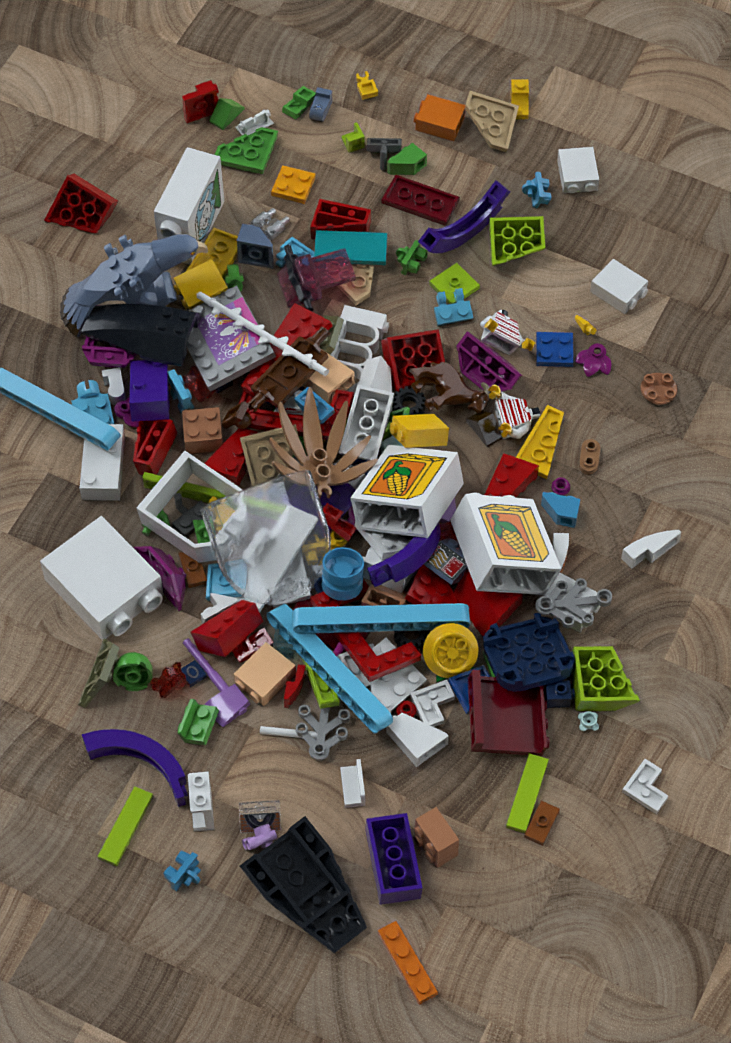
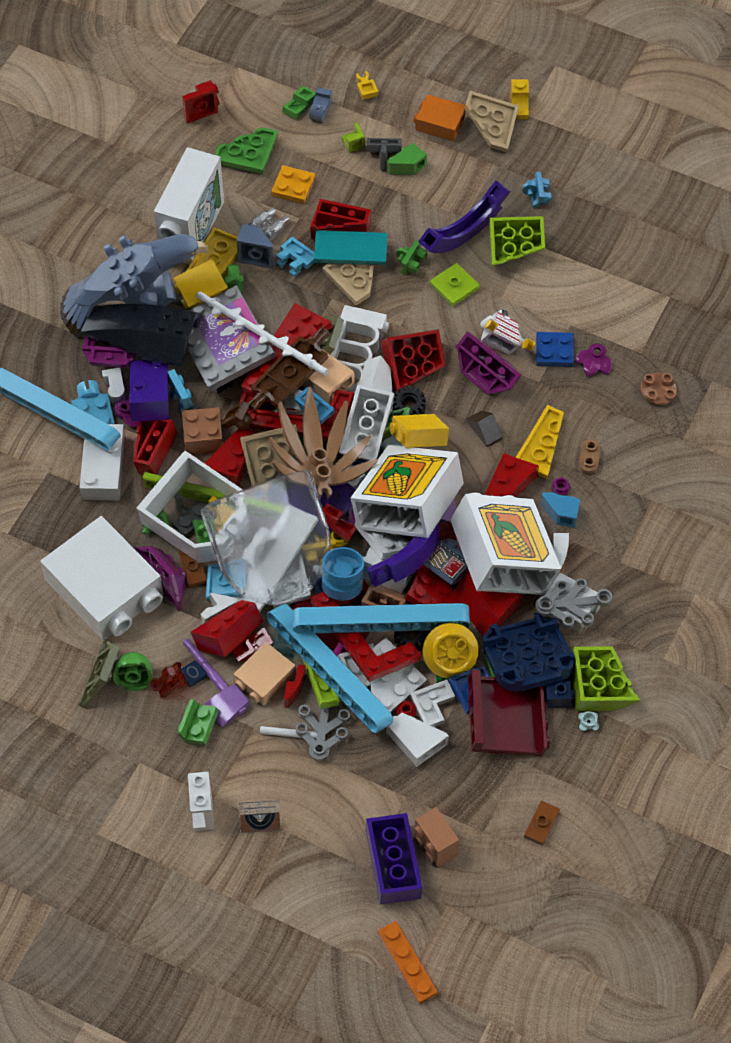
(81, 205): red wedge -> none
(125, 826): lime tile -> none
(136, 745): dark purple arch -> none
(187, 872): dark azure hips -> none
(197, 385): clear red hips -> none
(225, 112): bright green slope -> none
(251, 124): white hinge -> none
(263, 836): lavender plate -> none
(306, 276): clear pink piece -> none
(307, 885): black wedge -> none
(353, 785): white panel -> none
(420, 200): dark red tile -> none
(450, 387): reddish brown animal -> none
(452, 313): medium azure plate -> none
(512, 414): torso -> none
(527, 793): lime tile -> none
(578, 170): white brick -> none
(585, 326): yellow bar -> none
(619, 286): white brick -> none
(641, 787): white plate -> none
(650, 547): white slope -> none

